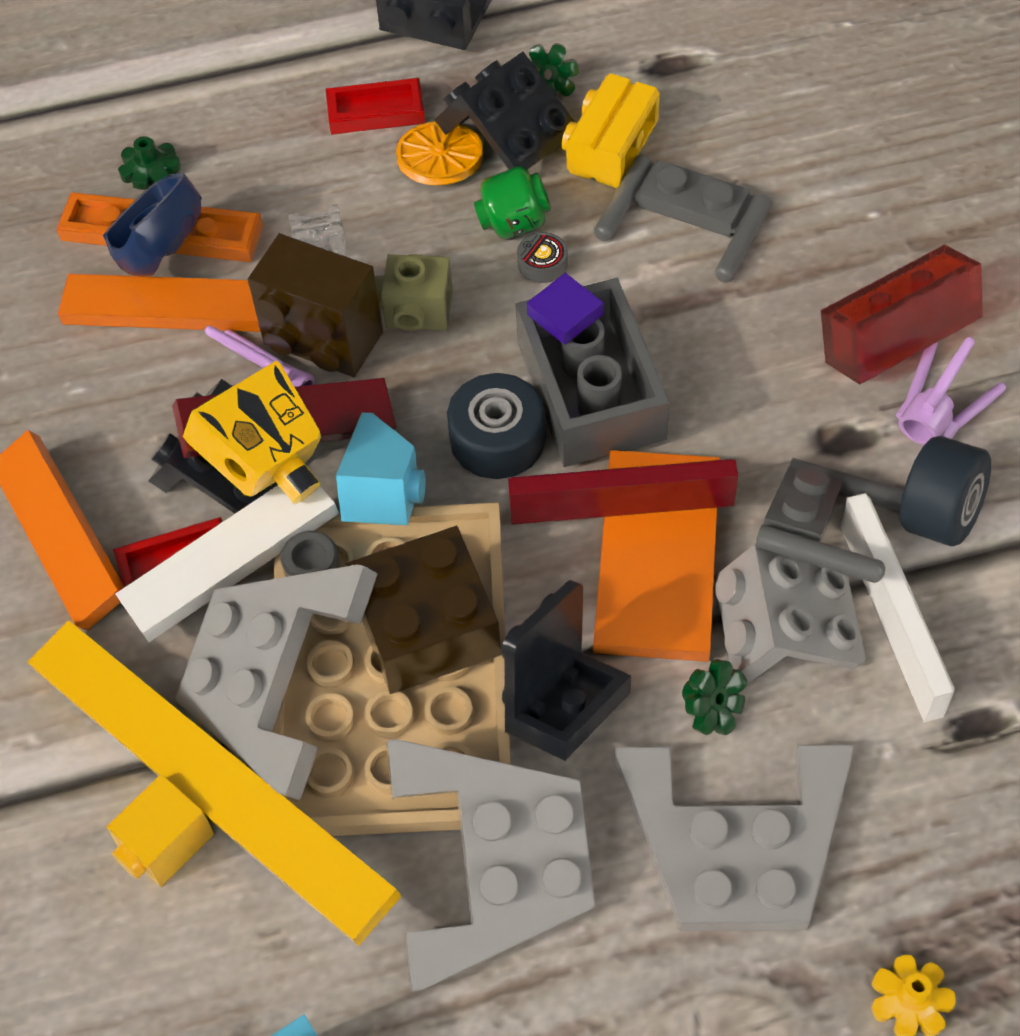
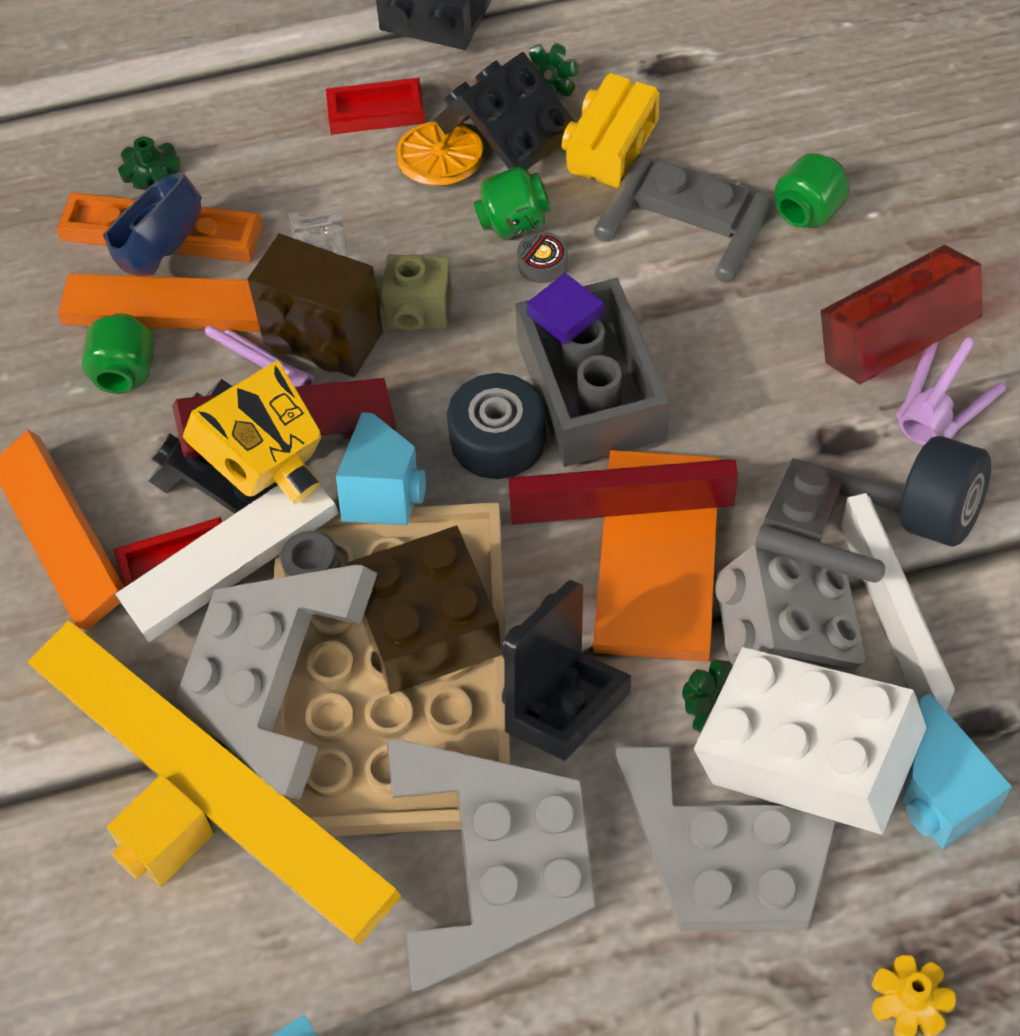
(117, 353): none -> green head
(811, 191): none -> green head
(812, 738): none -> white brick
(950, 780): none -> medium azure slope

